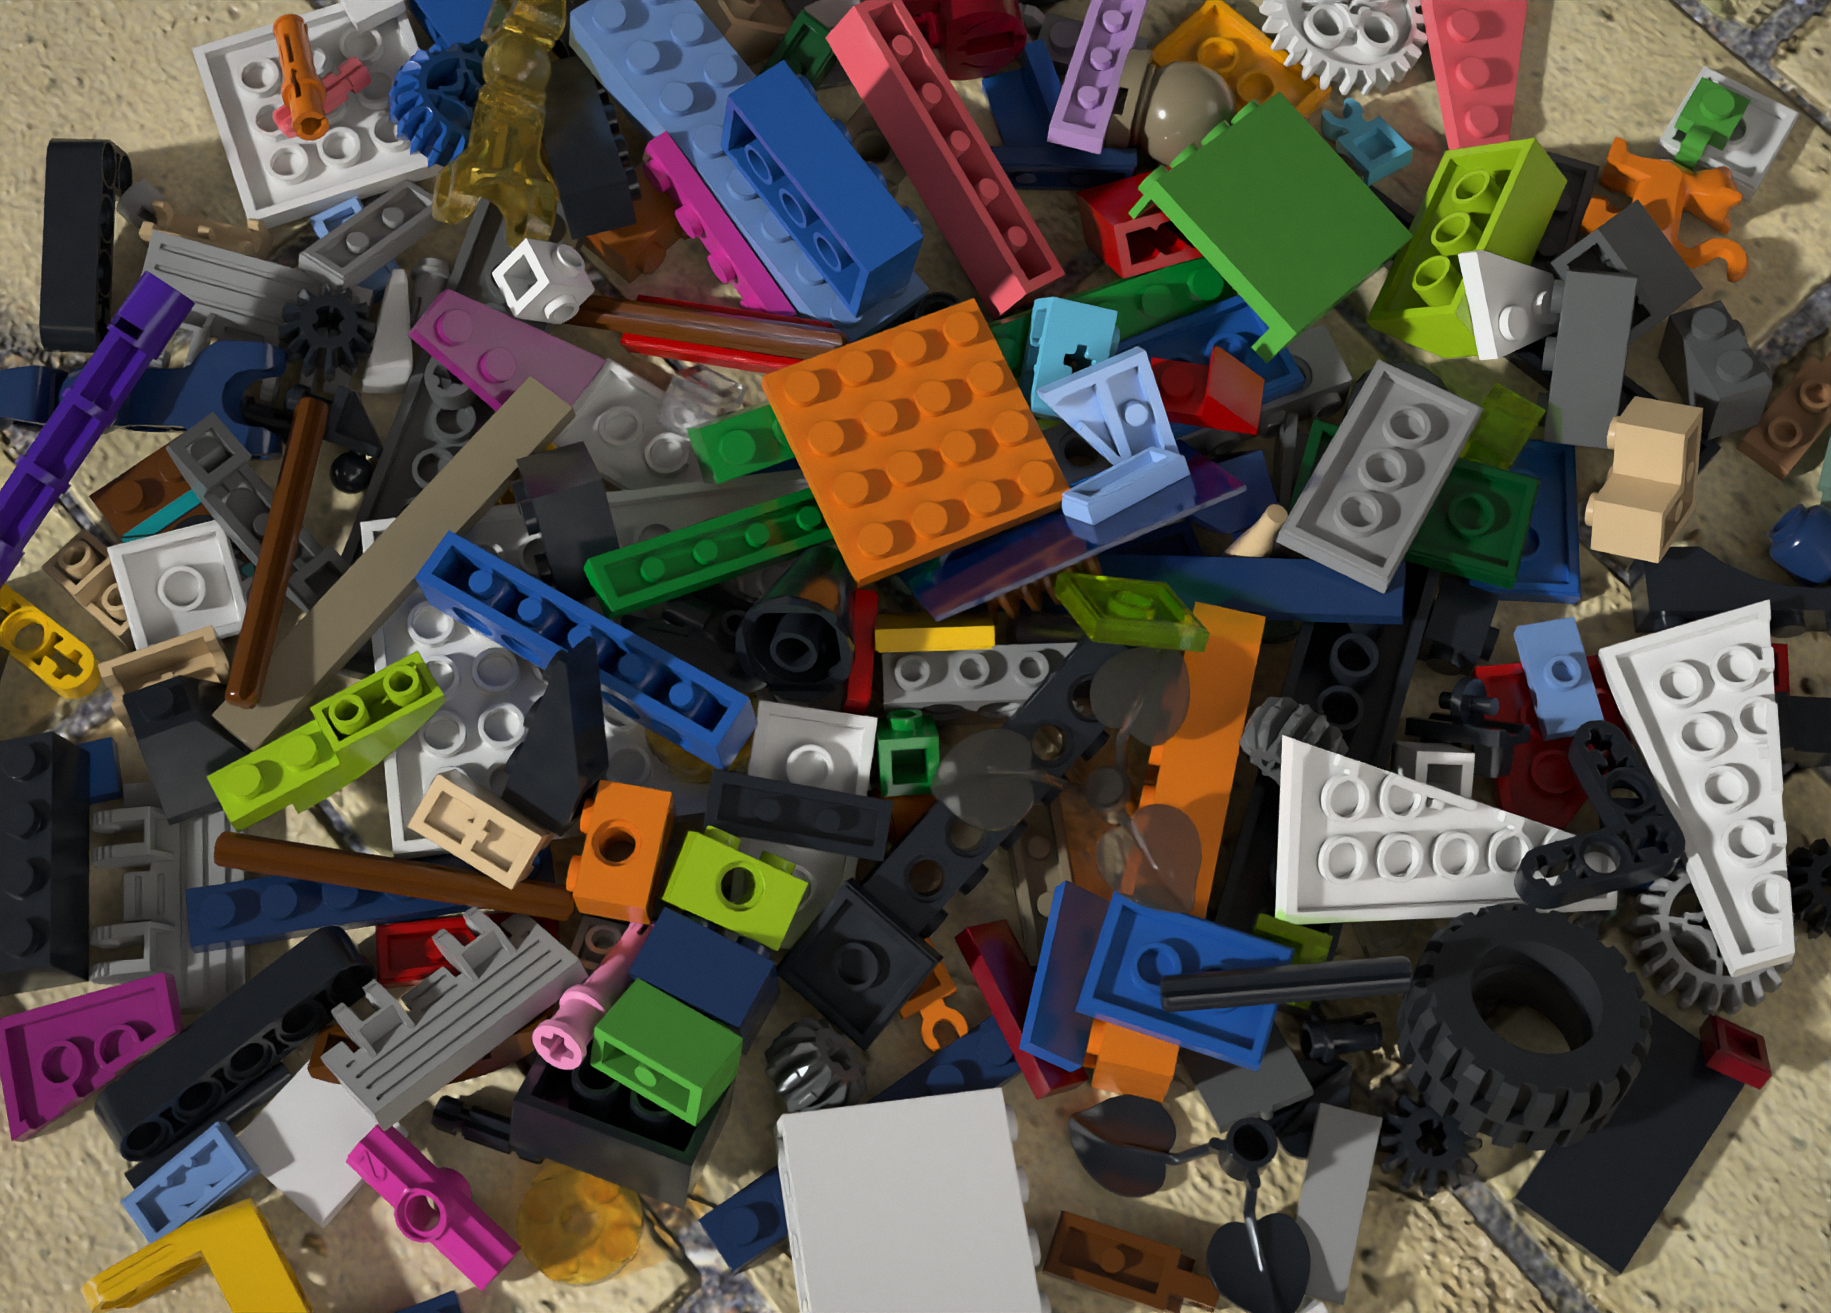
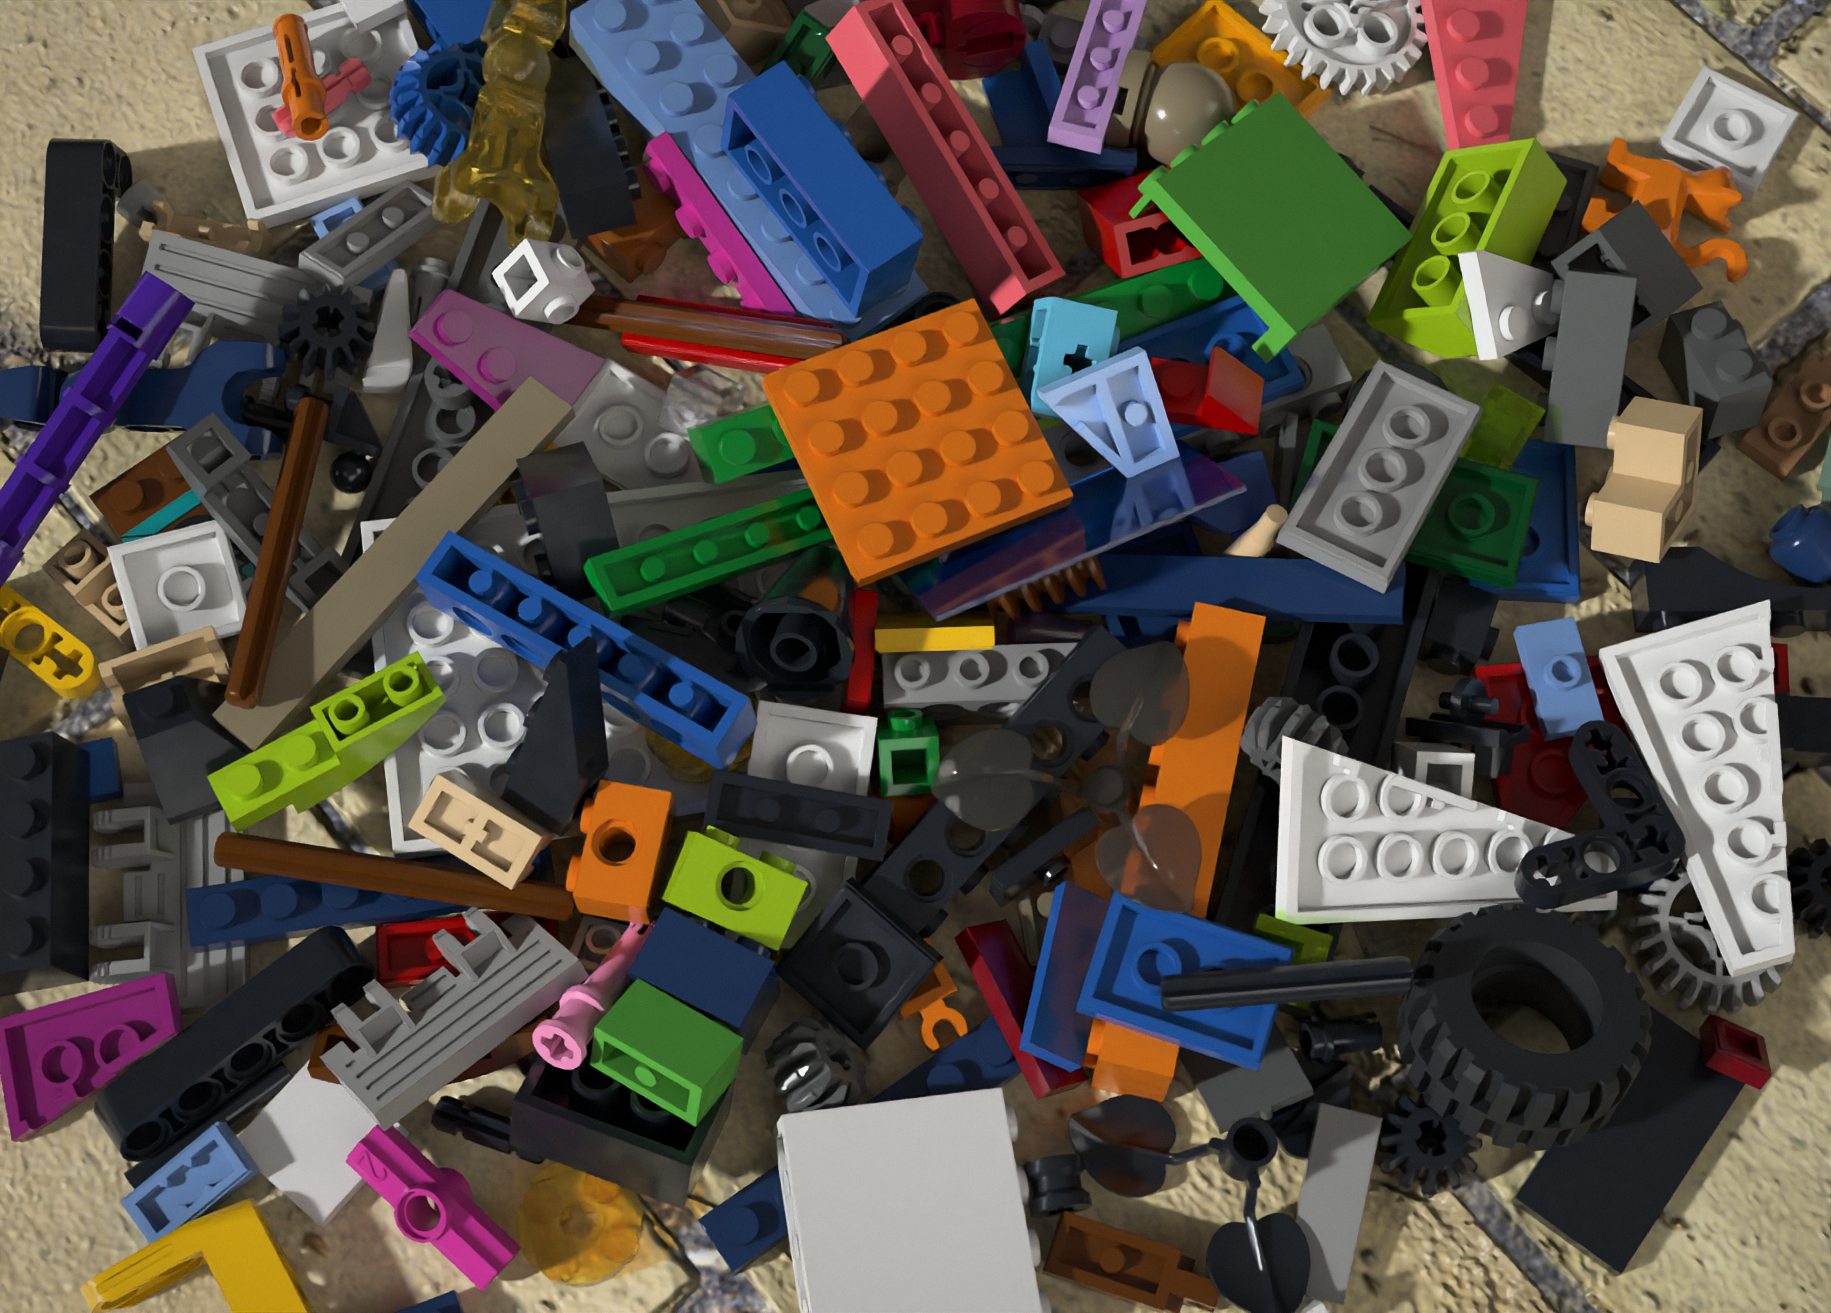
(1045, 858): none -> black plate
(1057, 1185): none -> black wheel
(1124, 485): light blue tile -> none
(1130, 612): clear neon green tile -> none
(1370, 144): medium azure plate -> none
(1708, 119): bright green plate -> none

